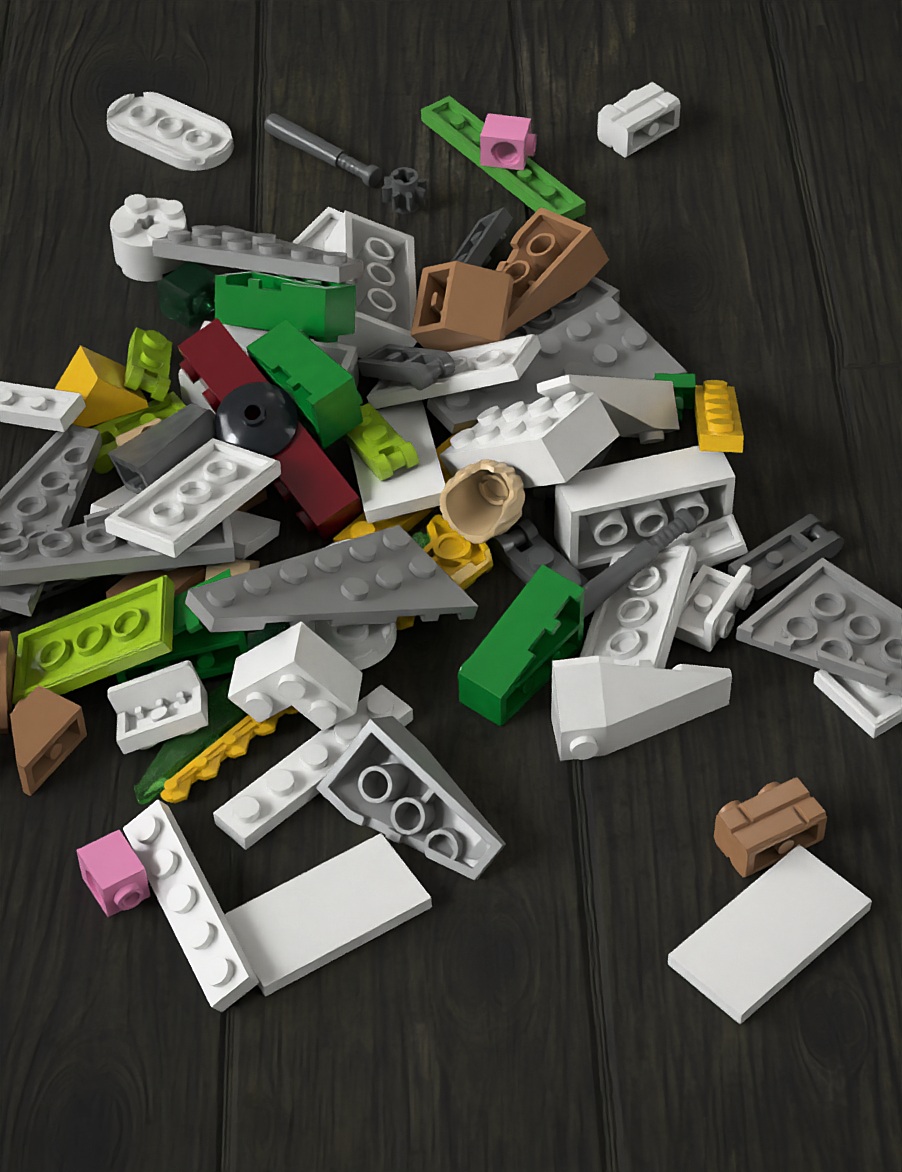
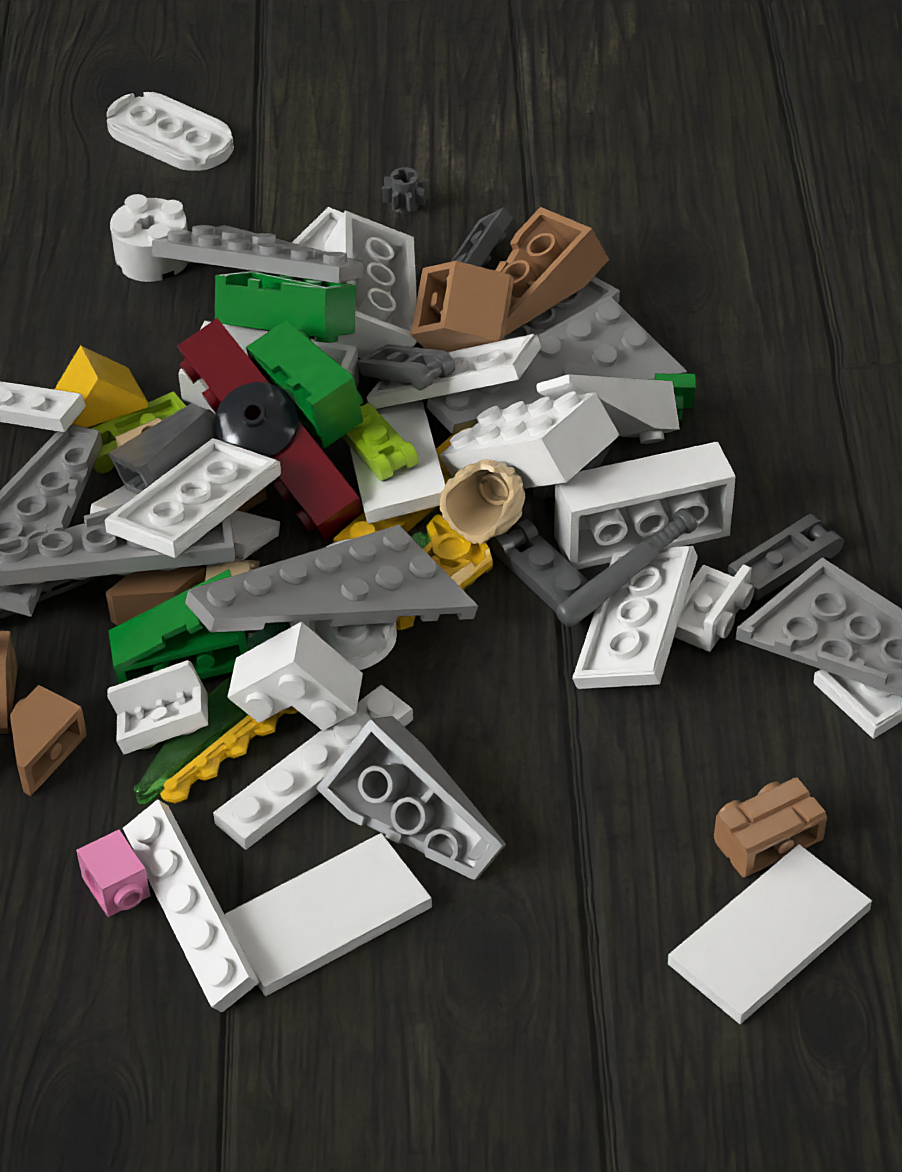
(96, 640): lime tile -> none
(148, 363): lime plate -> none
(187, 293): clear green brick -> none
(314, 145): dark grey piece -> none
(506, 141): bright pink brick -> none
(519, 650): green wedge -> none
(531, 186): bright green plate -> none
(613, 705): white wedge -> none
(638, 119): white brick -> none
(714, 542): white plate -> none
(718, 417): yellow plate -> none

